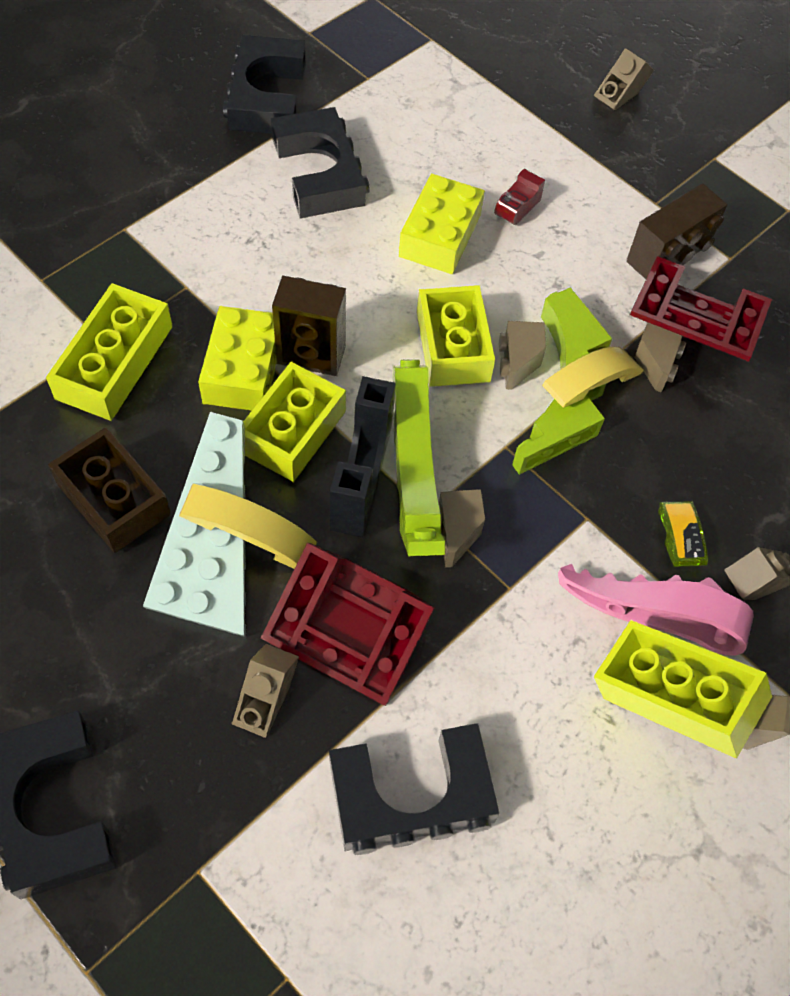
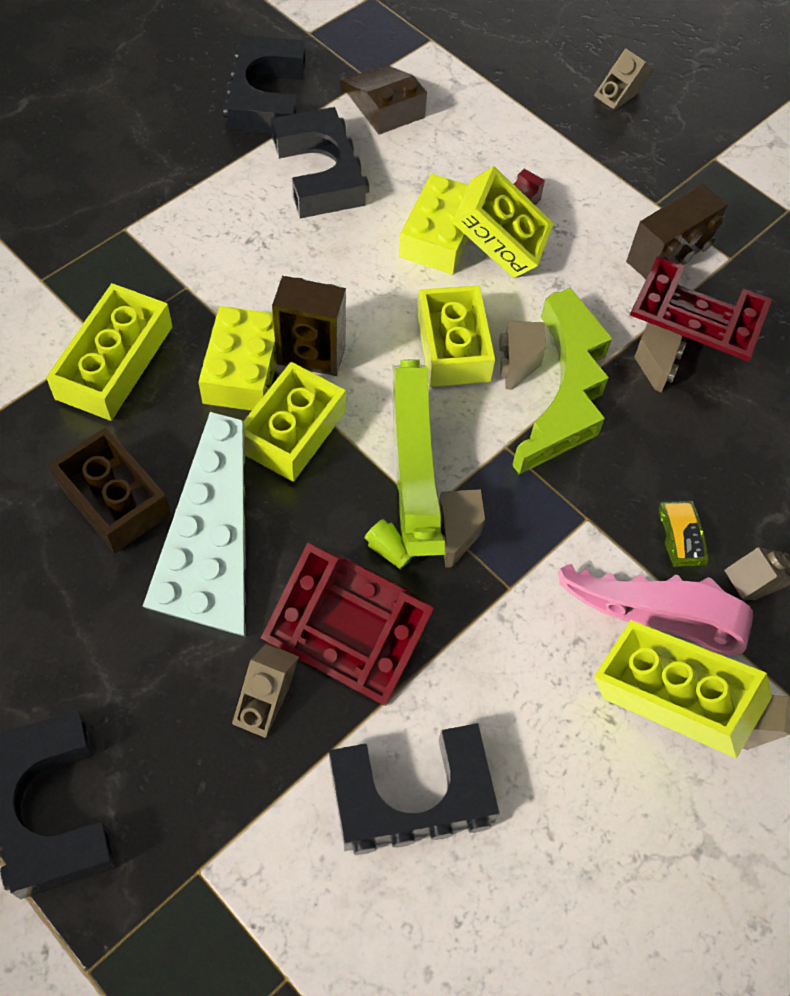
(247, 521): light yellow slope -> none
(357, 479): black arch -> none
(387, 97): none -> dark brown slope
(388, 543): none -> lime cone
(503, 222): none -> neon yellow brick
(590, 372): light yellow slope -> none

